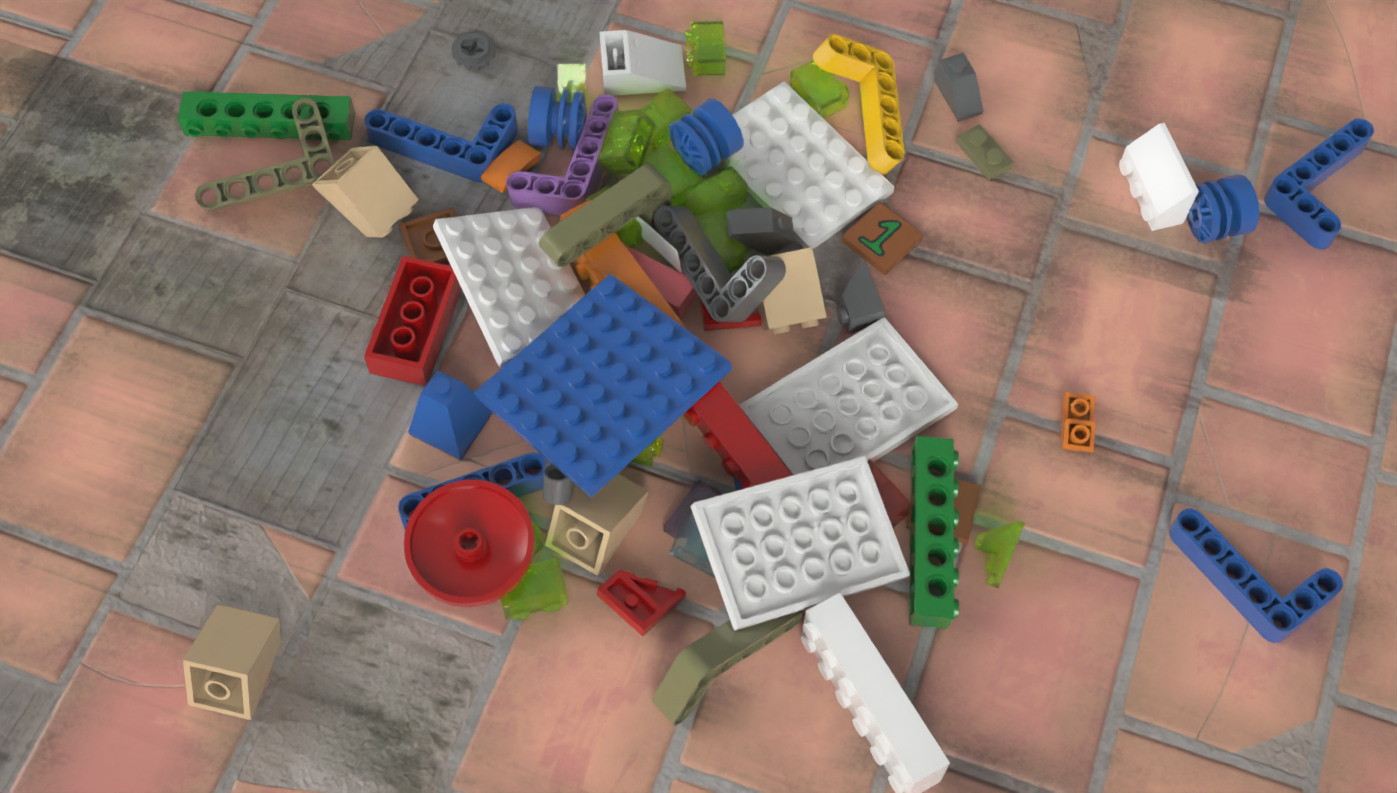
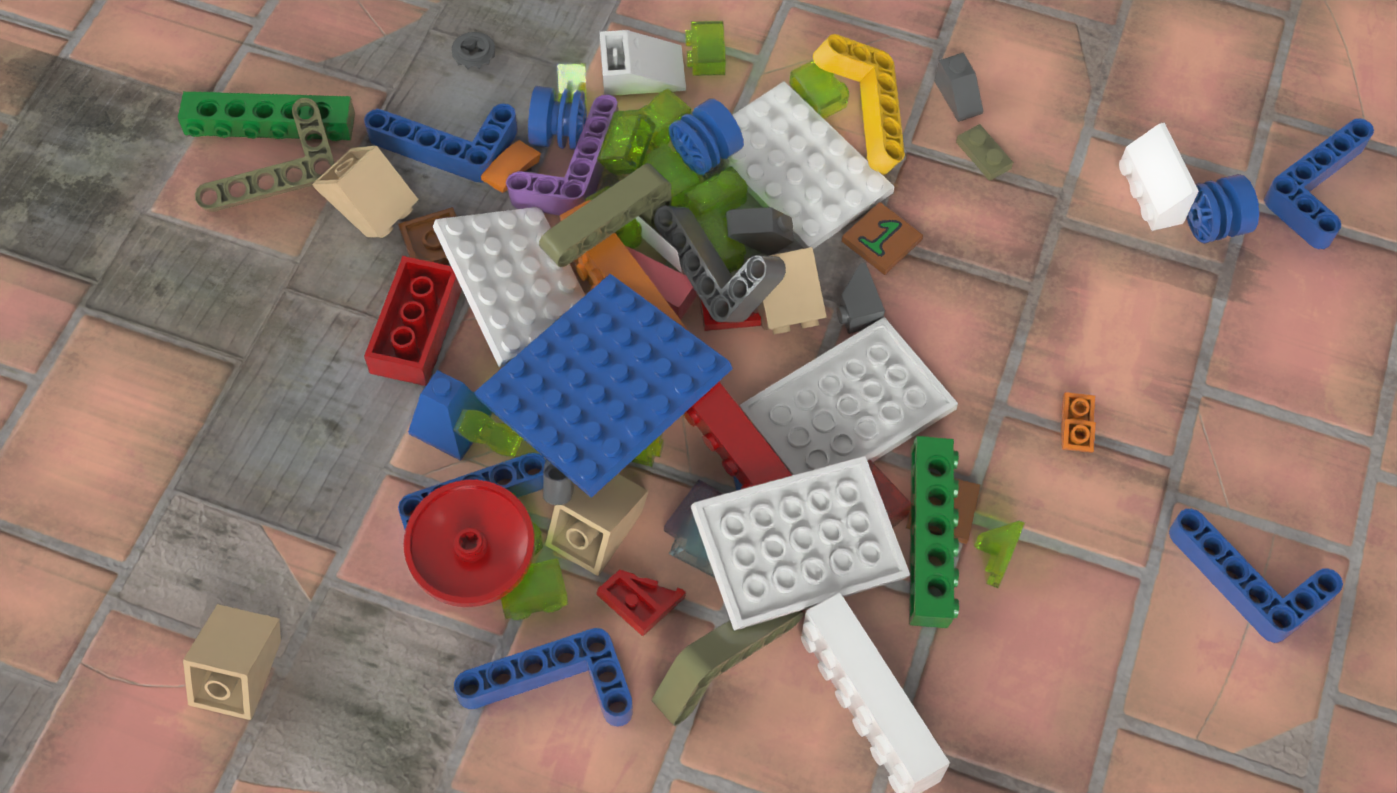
(482, 429): none -> clear neon green brick
(552, 671): none -> blue beam

